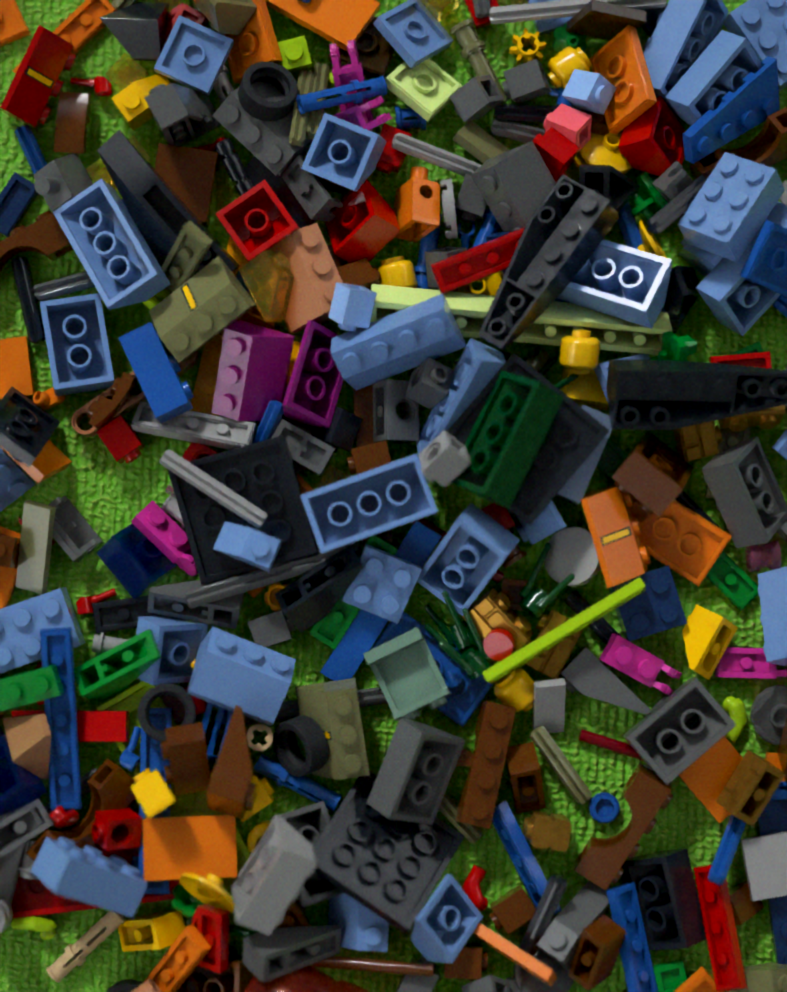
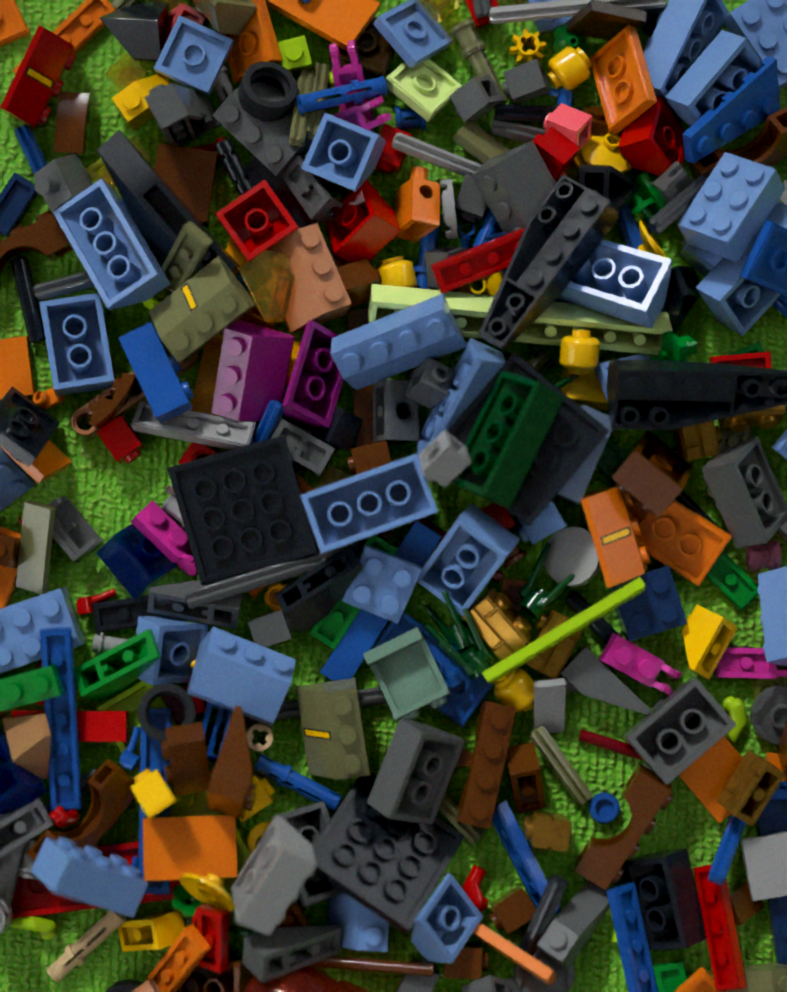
(100, 84): red hand -> none
(128, 831): red brick -> none
(213, 488): light grey axle -> none
(248, 545): medium blue slope -> none
(312, 739): black tyre -> none
(352, 306): light blue brick -> none
(499, 644): tile -> none
(589, 91): light blue brick -> none
(596, 952): reddish brown brick -> none

